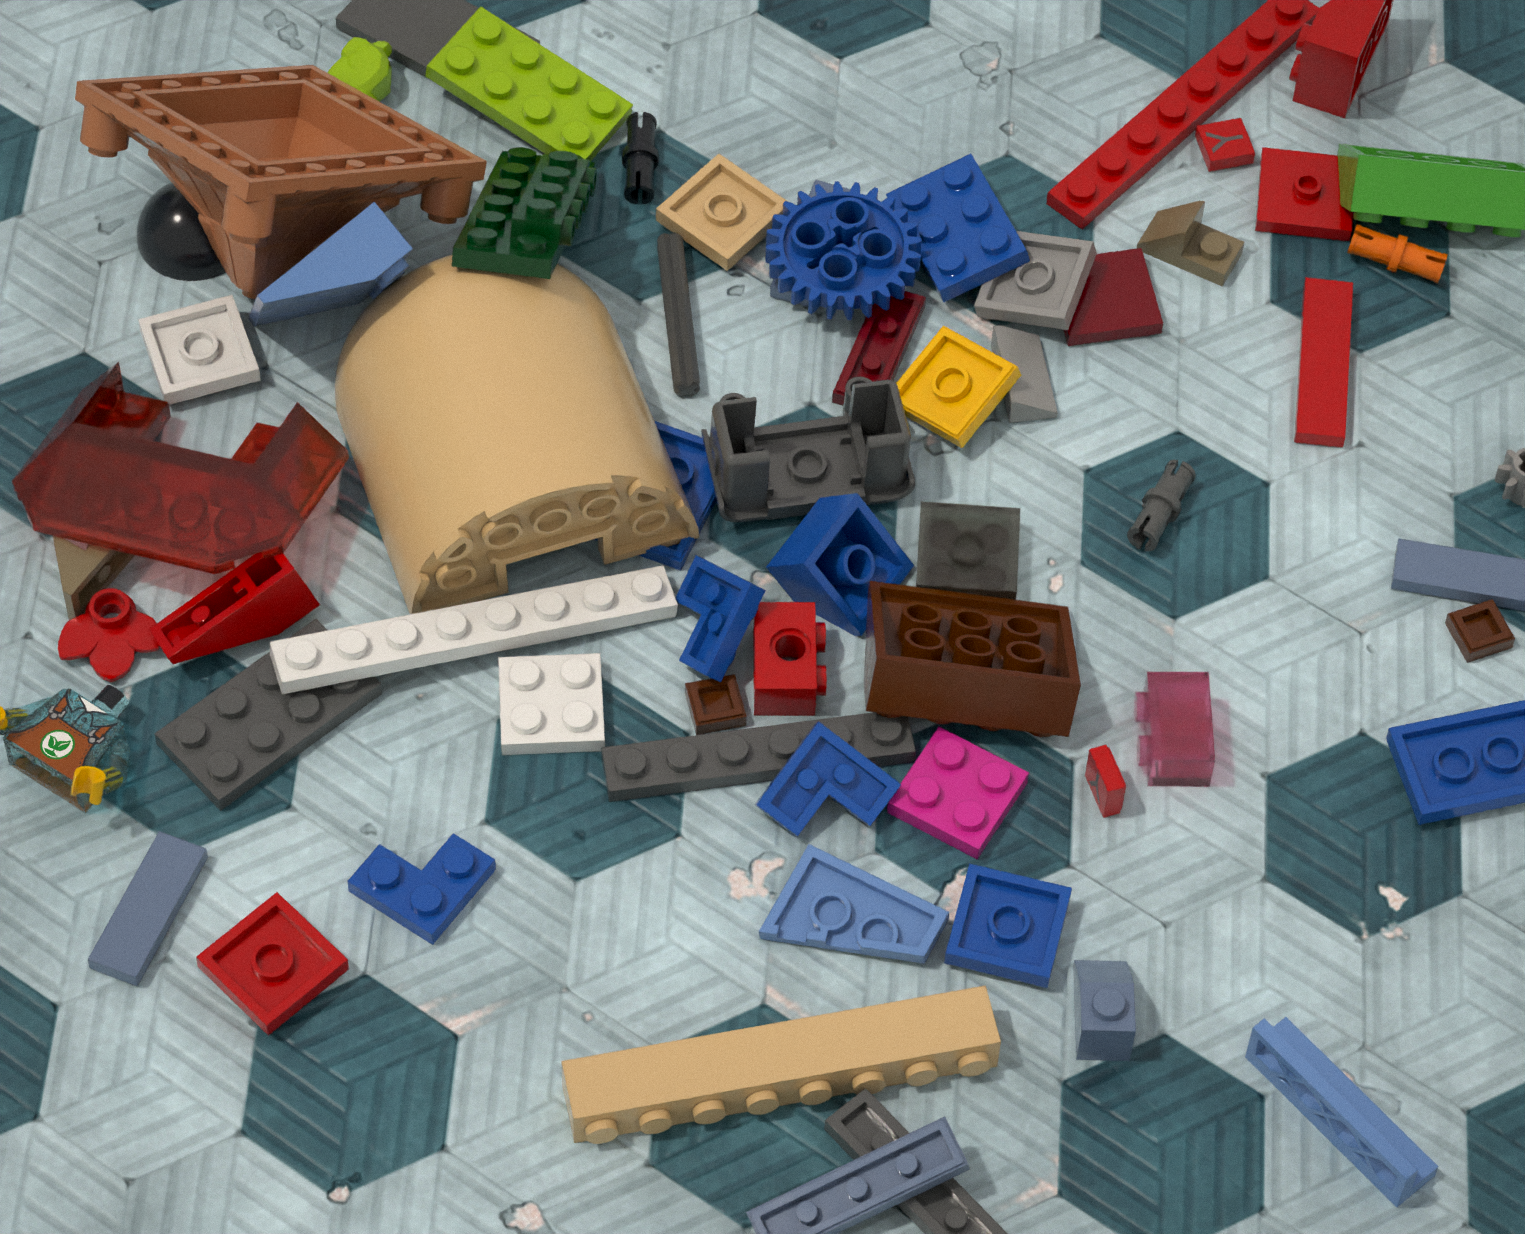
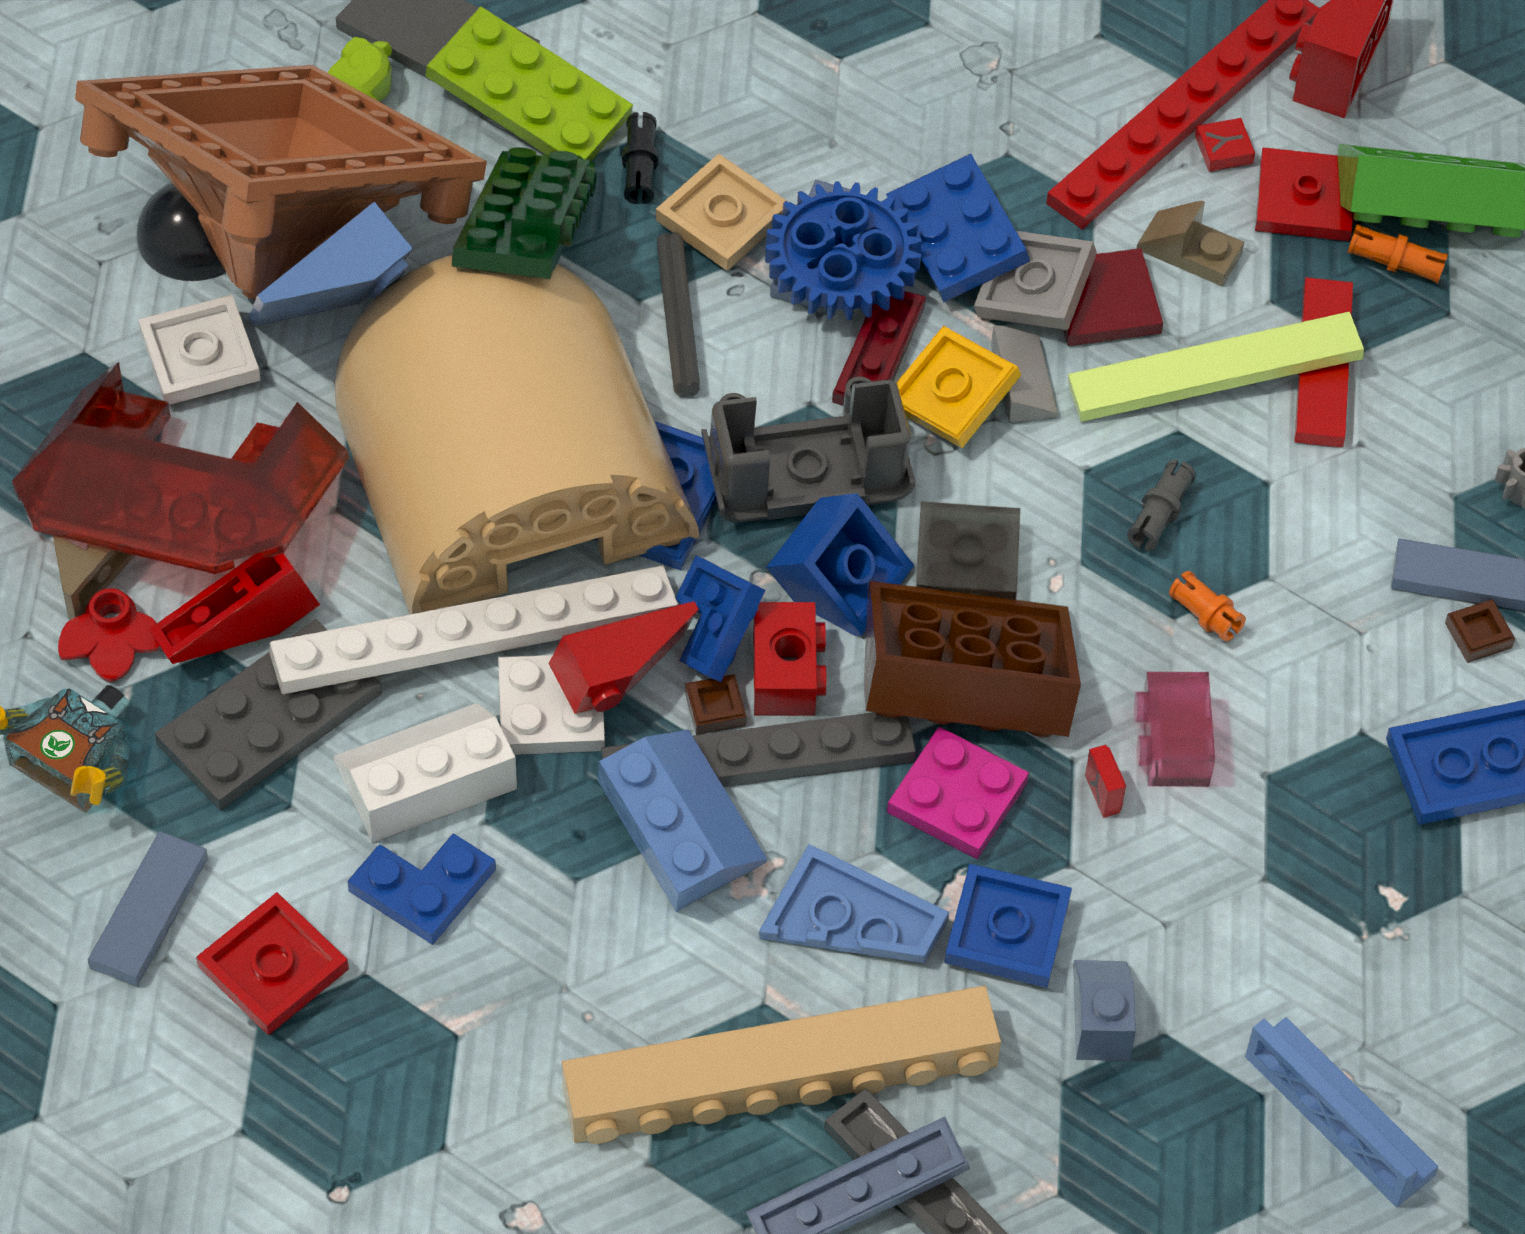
(428, 771): none -> white slope
(609, 660): none -> red slope
(679, 816): none -> medium blue slope
(824, 768): blue plate -> none
(1214, 611): none -> orange pin
(1215, 366): none -> yellowish green tile

